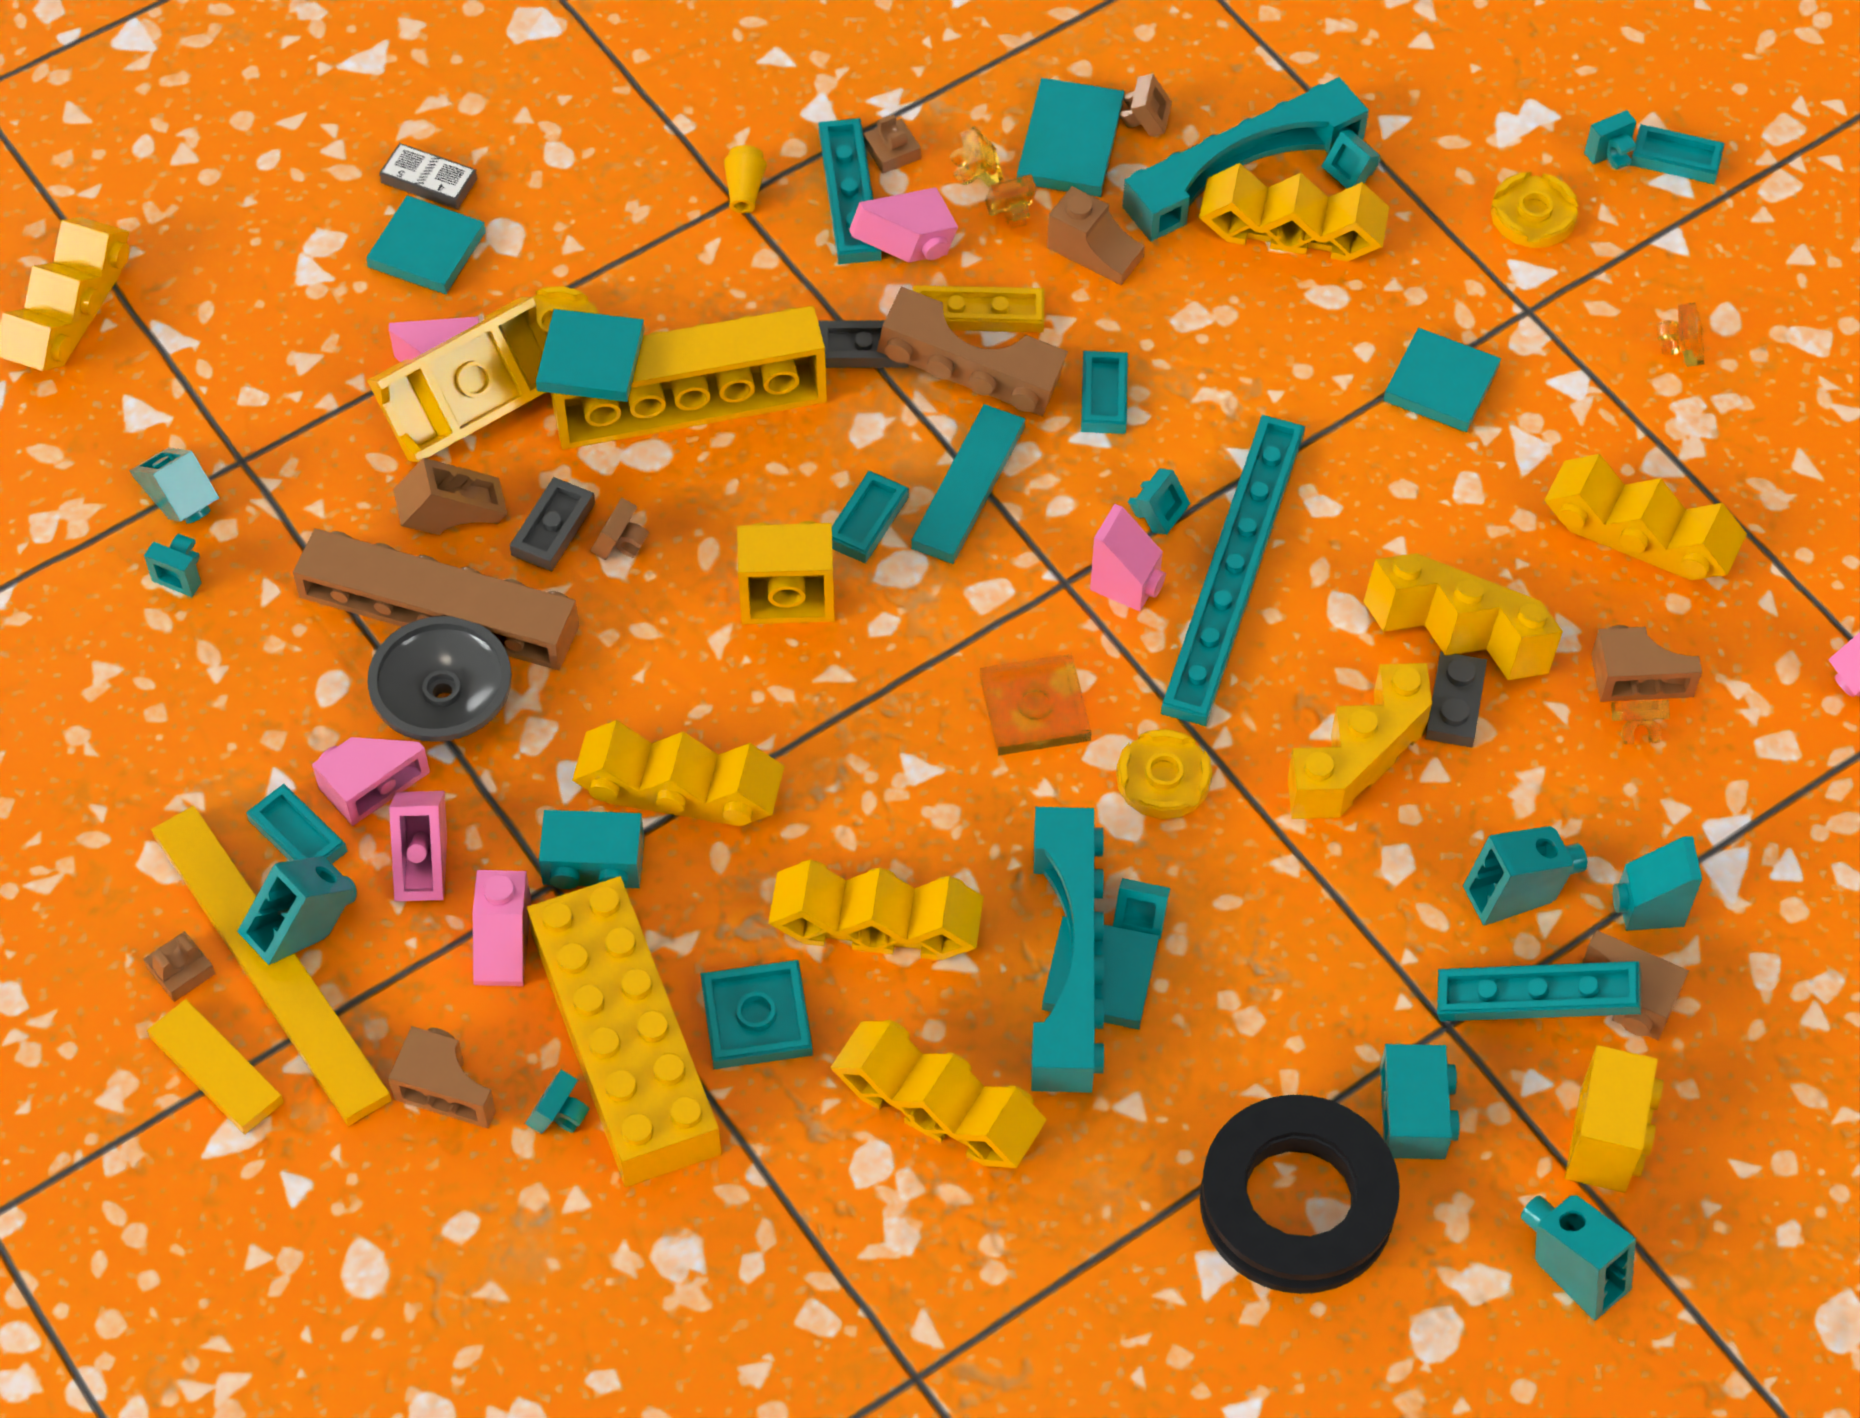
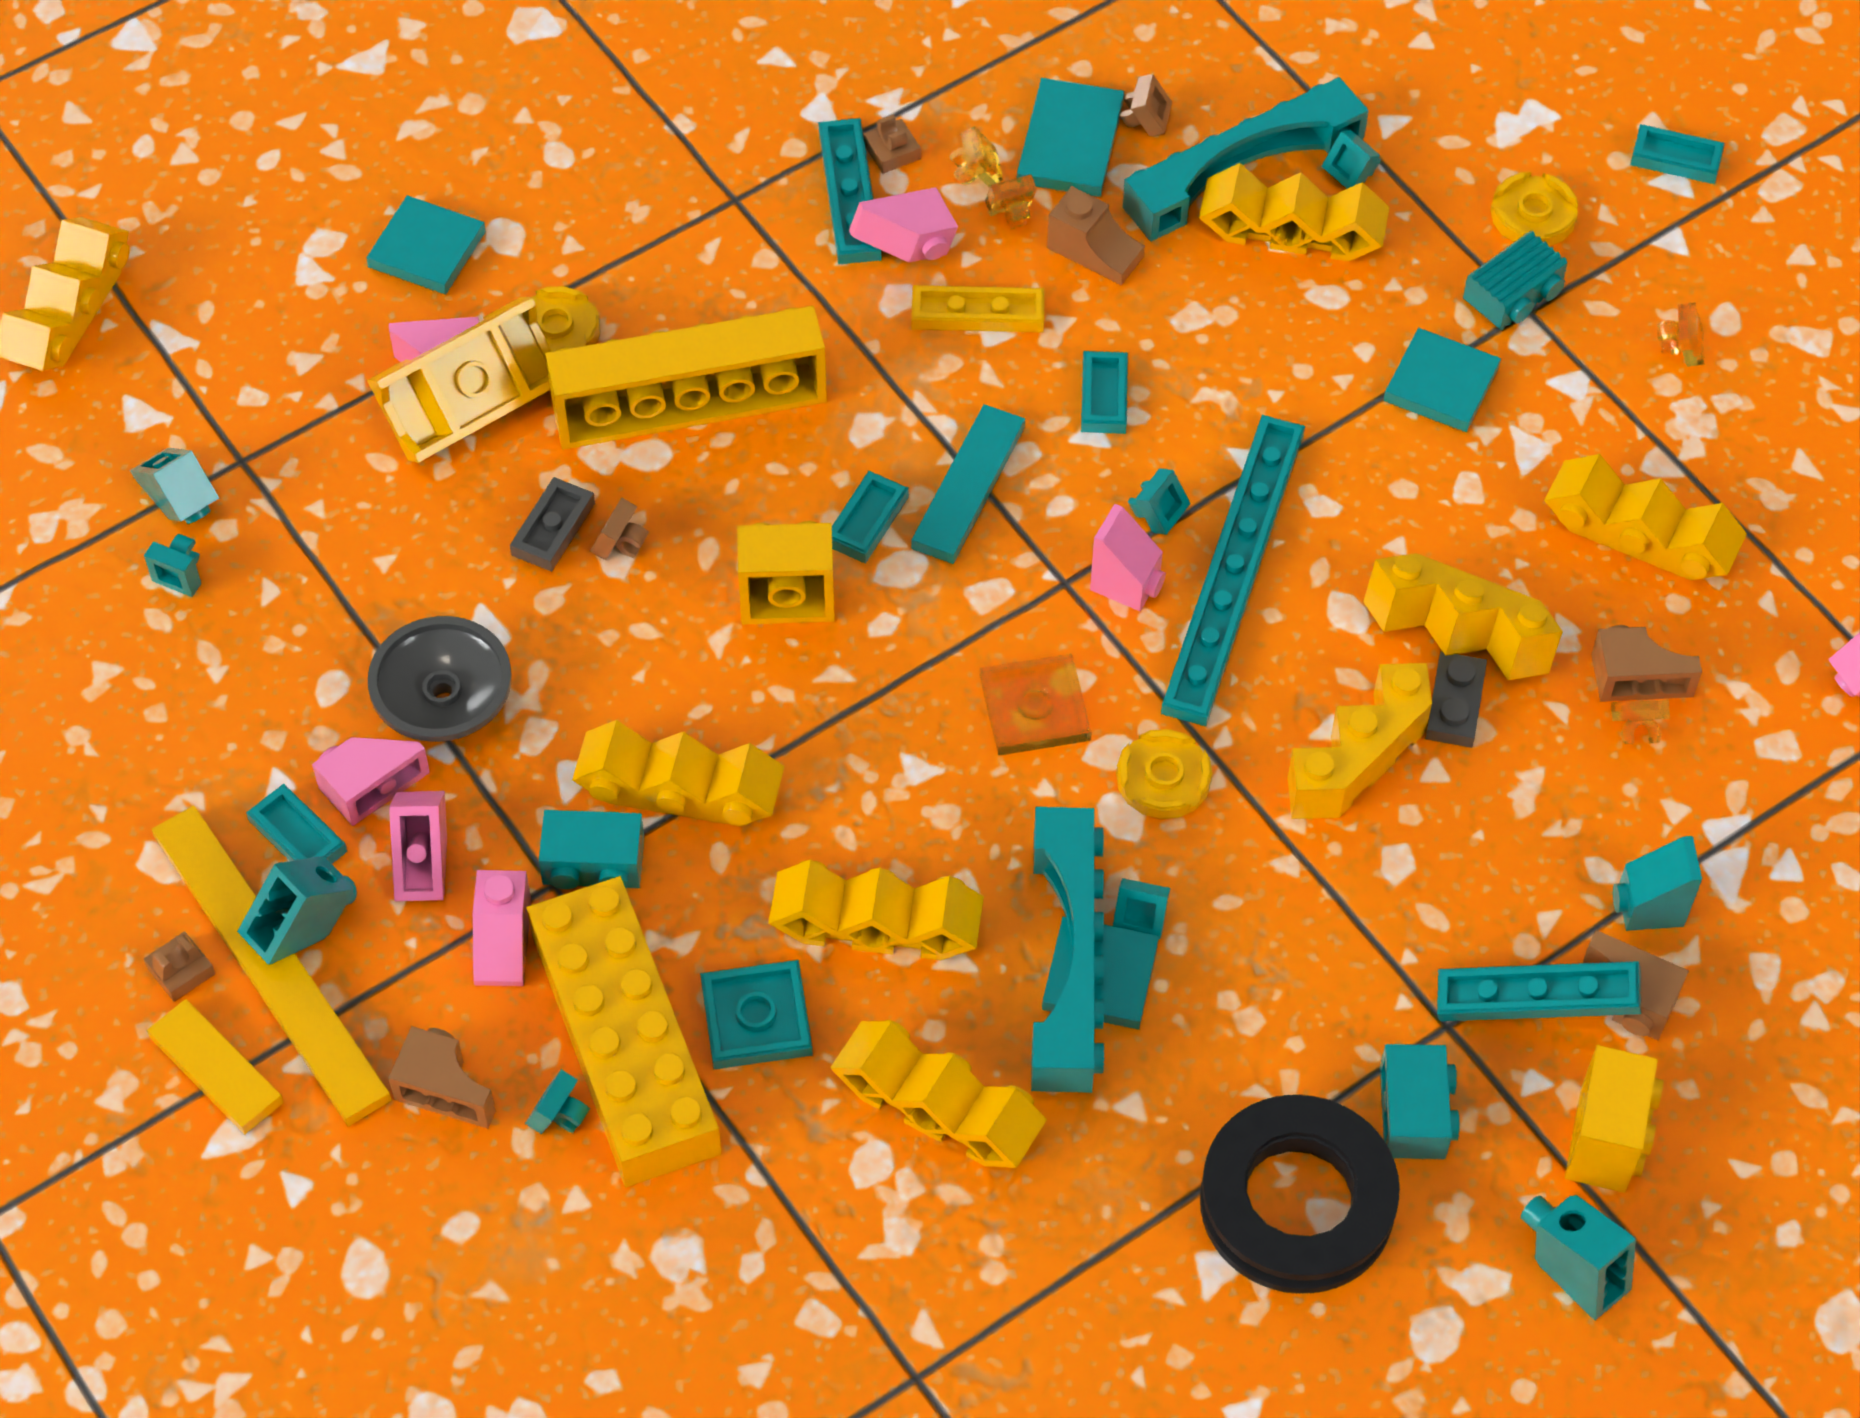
(408, 588): medium nougat brick -> none
(428, 176): tile -> none
(445, 496): medium nougat arch -> none
(590, 355): teal tile -> none
(744, 176): yellow cone -> none
(854, 345): dark grey plate -> none
(1016, 374): medium nougat arch -> none
(1516, 281): none -> teal brick
(1521, 872): teal torso -> none
(1612, 140): teal tile -> none

